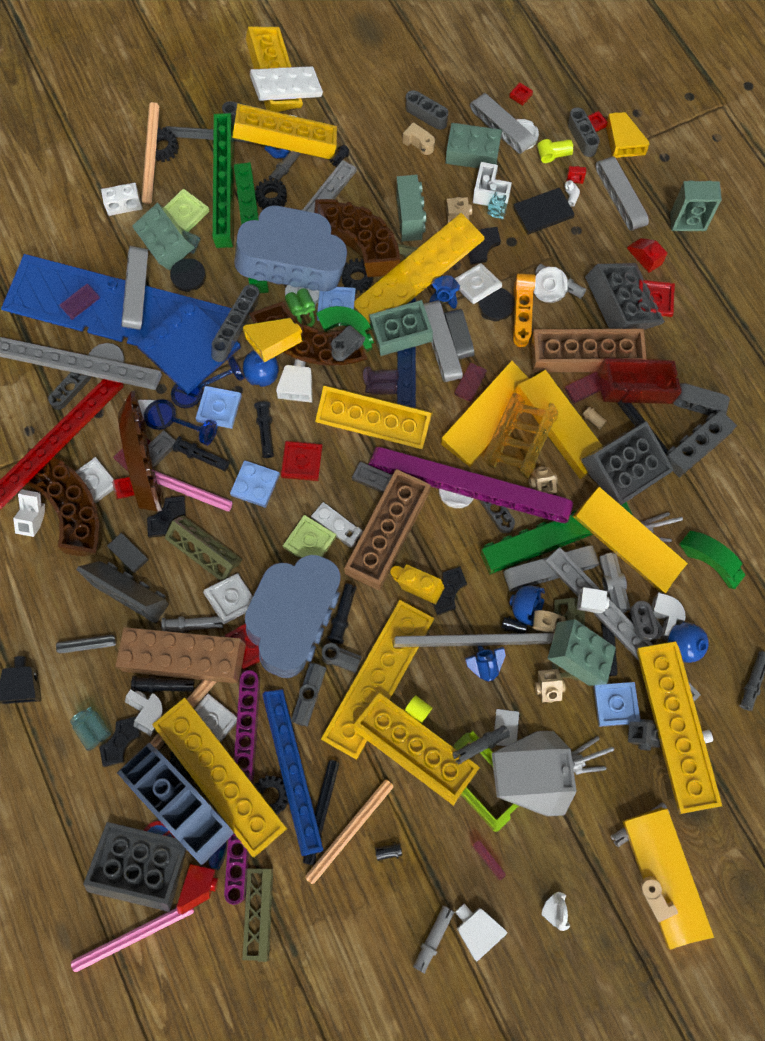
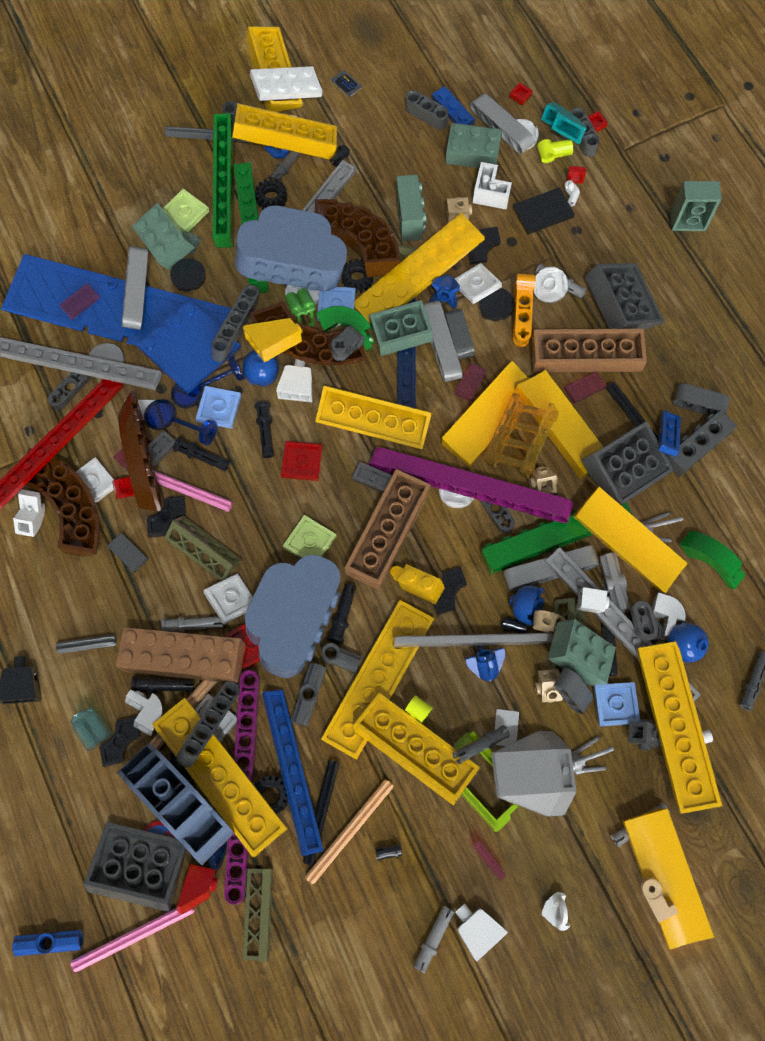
(34, 943): none -> blue piece
(121, 199): white brick -> none
(125, 590): dark grey slope -> none
(150, 153): light nougat axle -> none
(170, 149): black tyre -> none
(208, 724): none -> dark grey beam
(255, 484): light blue plate -> none
(337, 524): white plate -> none
(346, 83): none -> sticker
(380, 381): clear purple piece -> none
(419, 138): tan leg -> none
(456, 111): none -> blue plate
(497, 206): clear light blue plate -> none
(564, 122): none -> teal slope
(573, 690): none -> dark grey beam
(594, 417): tan pin -> none
(622, 193): light grey beam -> none
(625, 136): yellow slope -> none
(639, 381): clear red piece -> none
(648, 253): red slope -> none
(663, 296): red tile -> none
(669, 433): none -> blue plate

